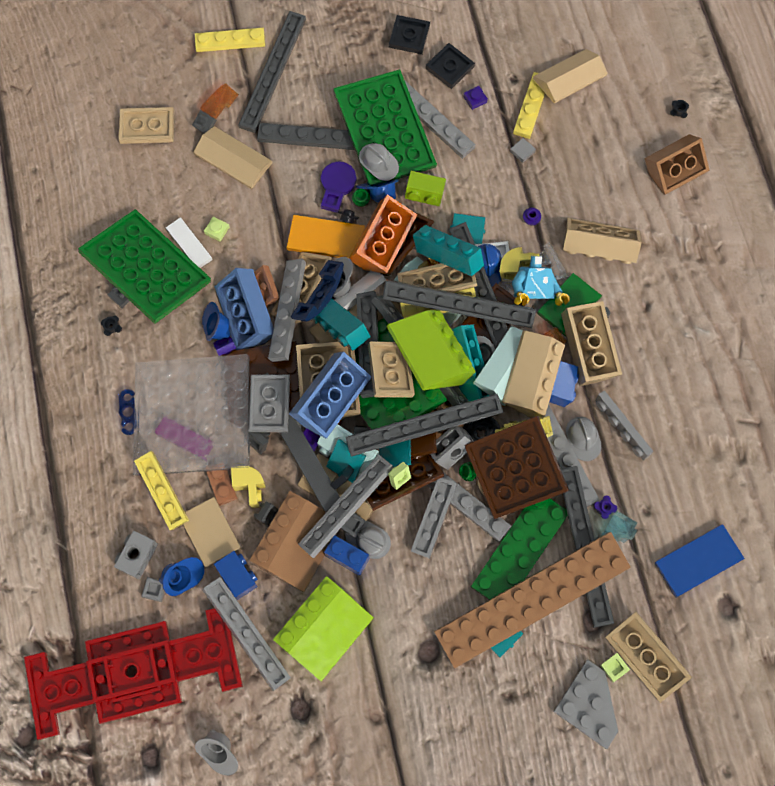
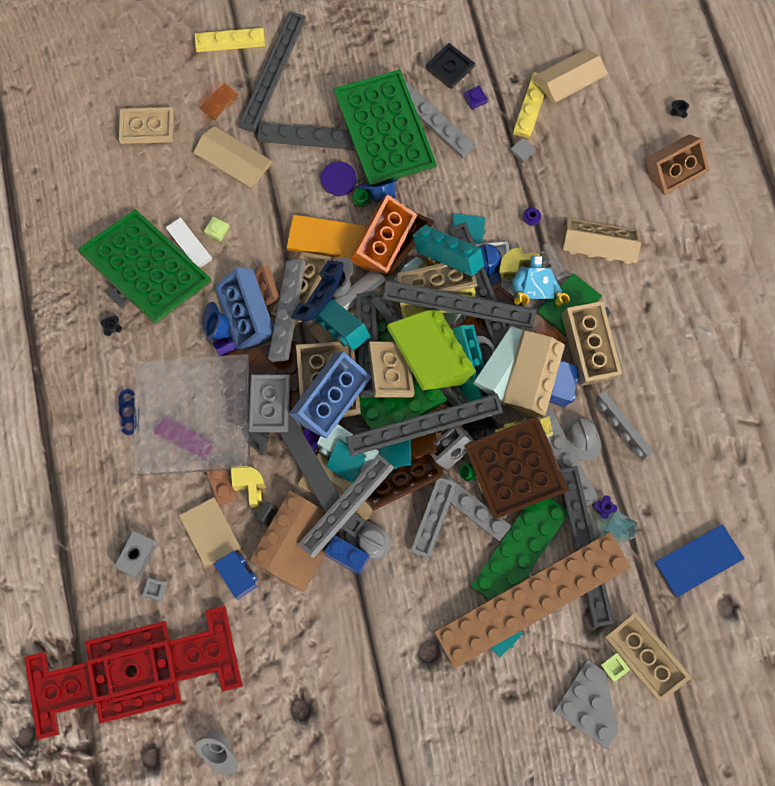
(161, 490): light yellow plate -> none
(182, 576): blue piece -> none
(204, 122): dark grey tile -> none
(246, 633): light grey plate -> none
(323, 628): lime slope -> none
(332, 201): dark purple plate -> none
(342, 477): black tile -> none
(348, 216): black plate -> none
(379, 161): light grey piece -> none
(399, 475): yellowish green plate -> none
(409, 34): black plate -> none
(425, 188): lime brick -> none

